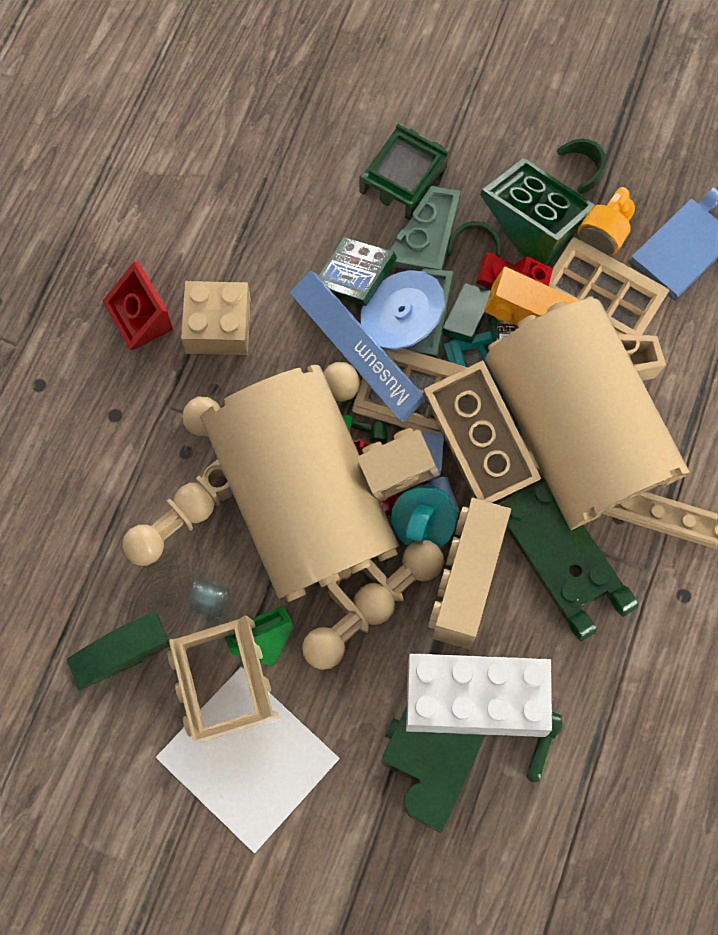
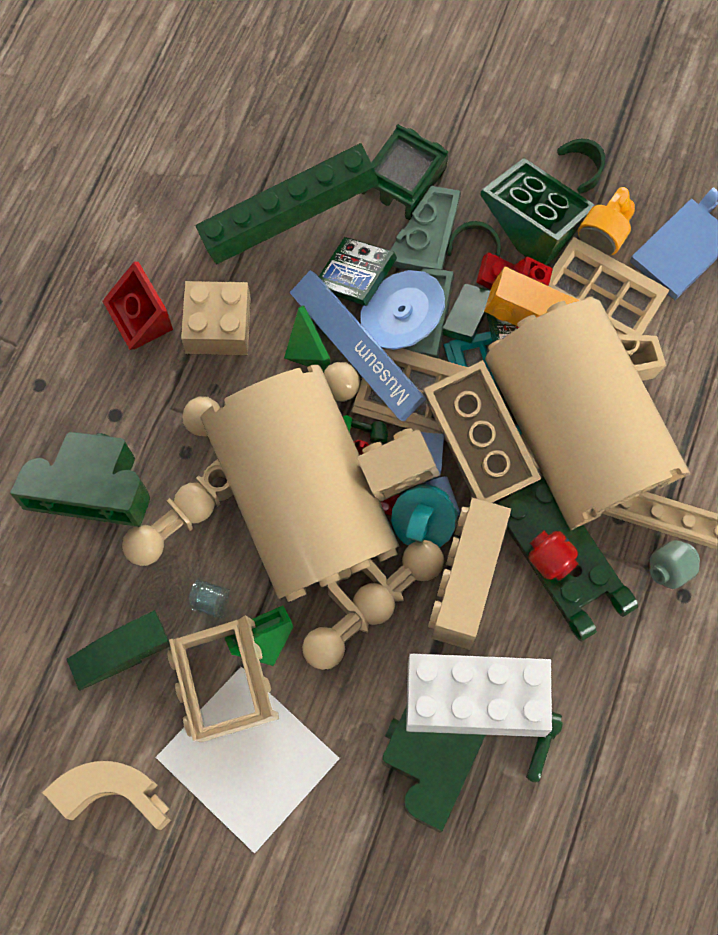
(85, 482): none -> dark green brick
(93, 780): none -> tan arch
(287, 204): none -> dark green brick
(305, 344): none -> green slope
(553, 555): none -> red head
(674, 564): none -> sand green head

